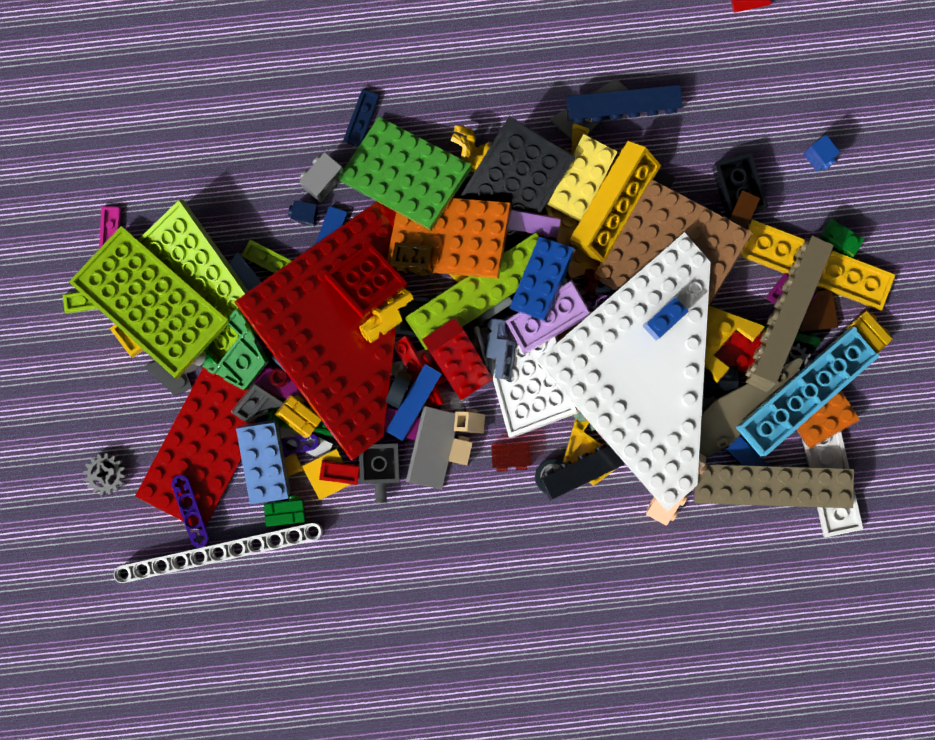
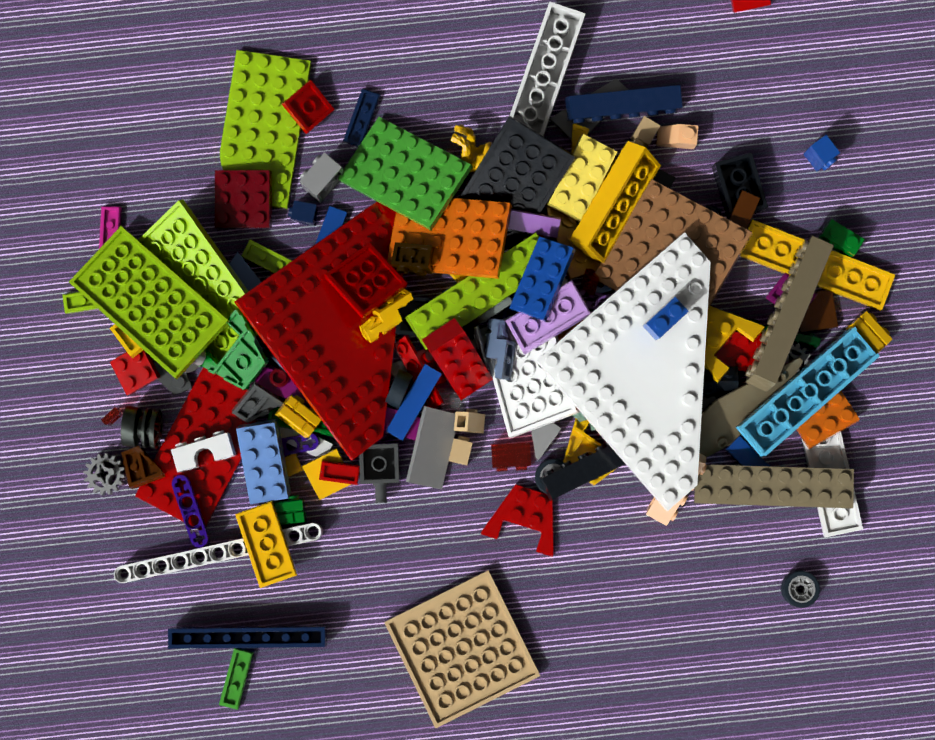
(112, 416): none -> clear red tile
(134, 372): none -> red plate
(140, 426): none -> pearl dark grey wheel
(140, 467): none -> reddish brown wing
(186, 455): none -> white arch
(236, 678): none -> bright green tile
(243, 199): none -> dark red plate
(247, 637): none -> dark blue brick
(256, 124): none -> lime plate
(266, 544): none -> yellow tile
(308, 106): none -> red plate
(462, 649): none -> tan plate
(526, 509): none -> red wing
(543, 437): none -> light grey slope
(547, 66): none -> white brick
(645, 132): none -> tan brick
(677, 136): none -> light nougat slope
(809, 593): none -> wheel

